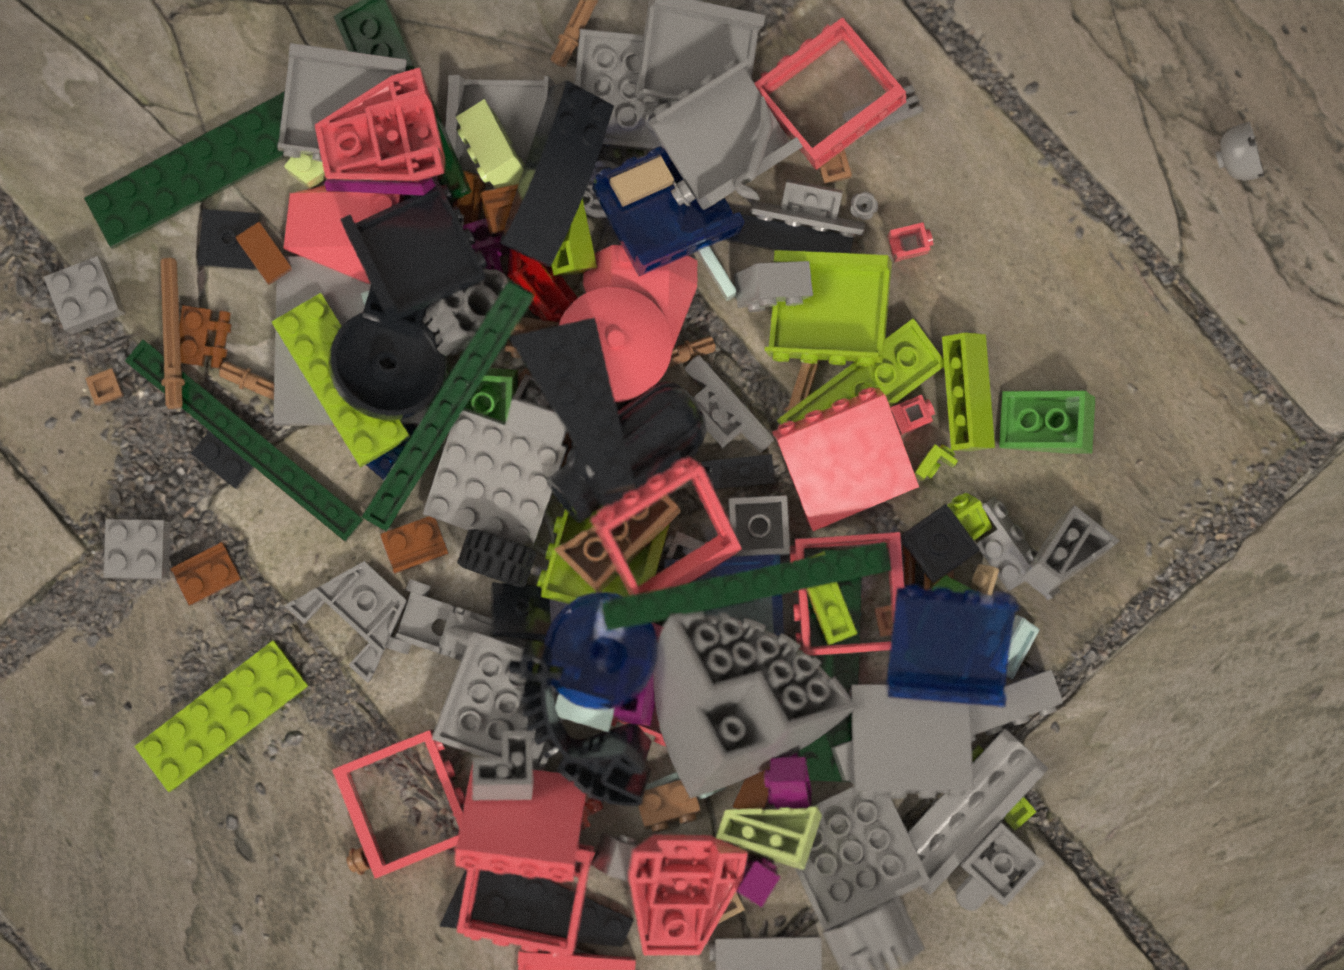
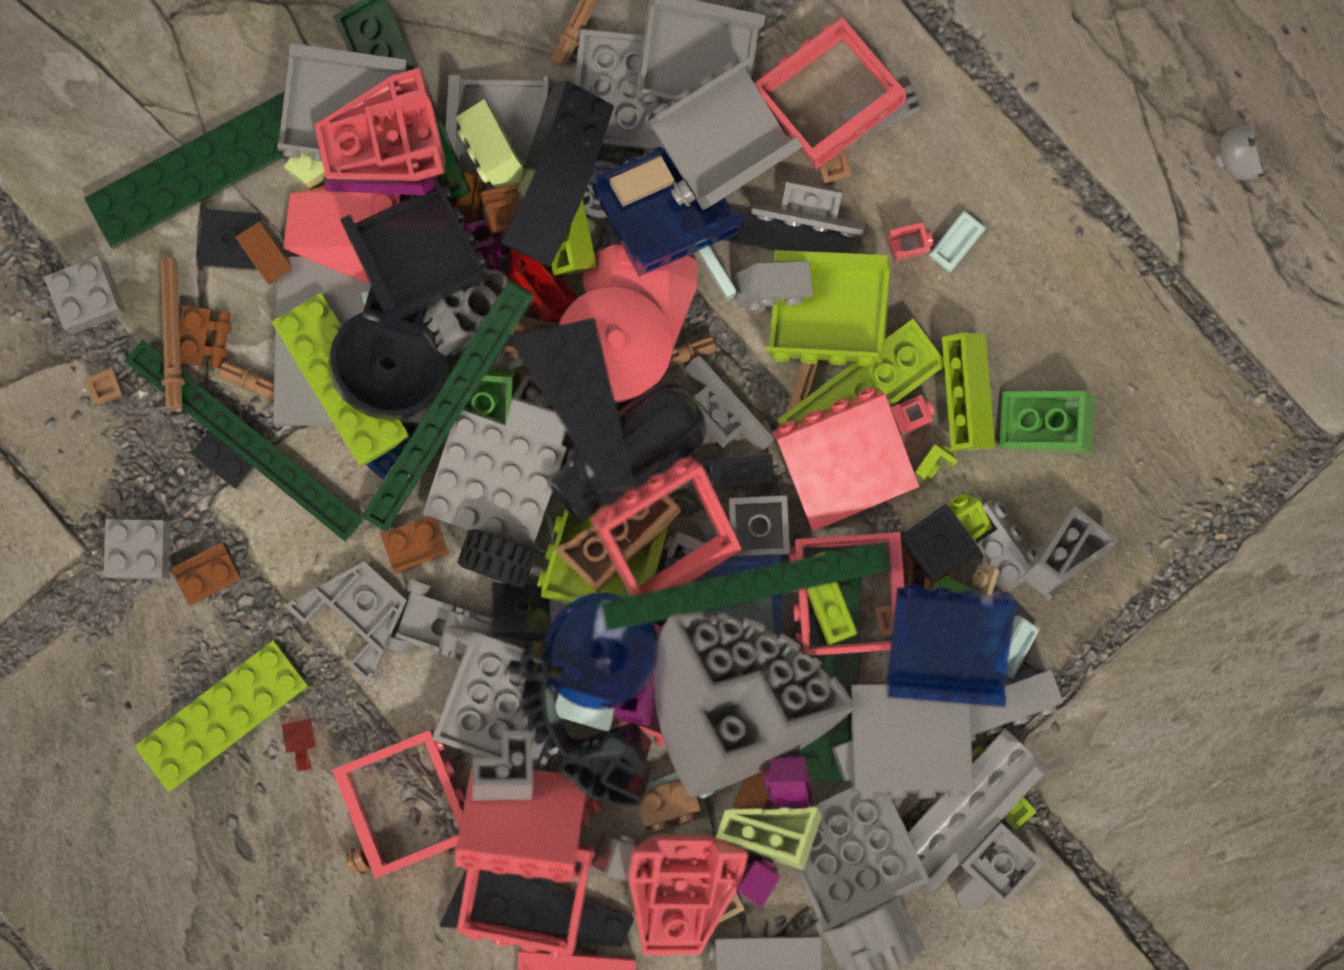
(298, 739): none -> clear red plate
(757, 155): light grey piece -> none
(866, 198): light grey plate -> none
(956, 241): none -> light aqua tile

